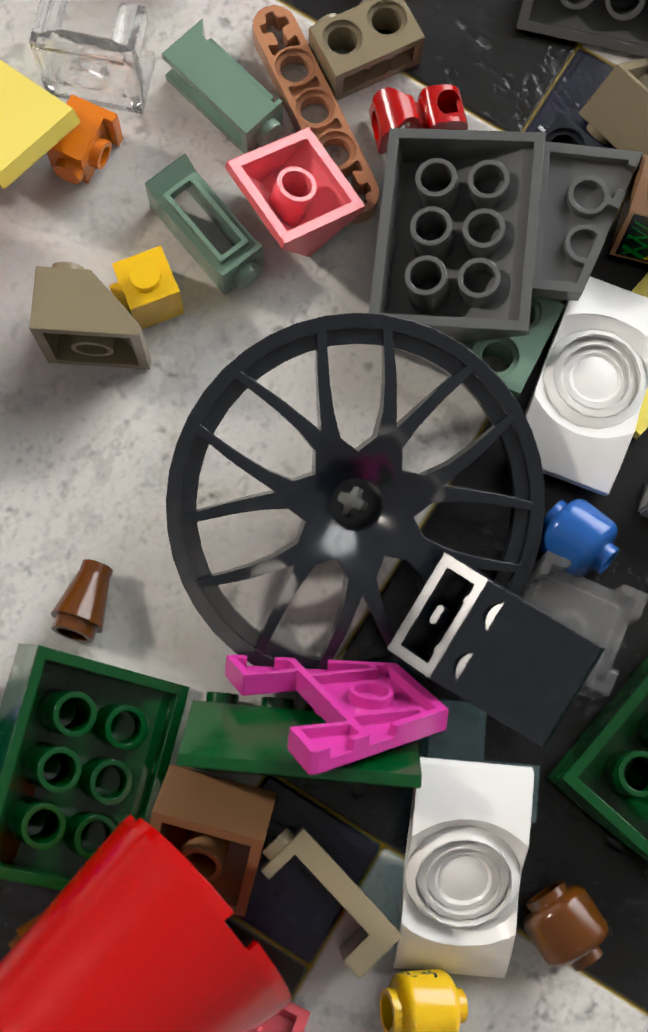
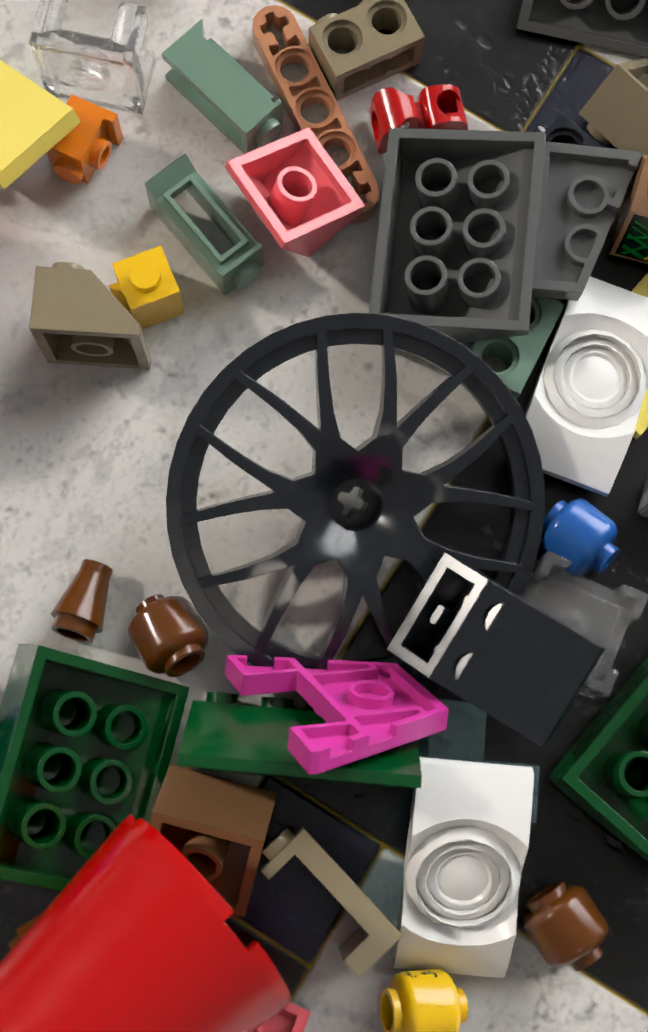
(168, 635): none -> reddish brown head

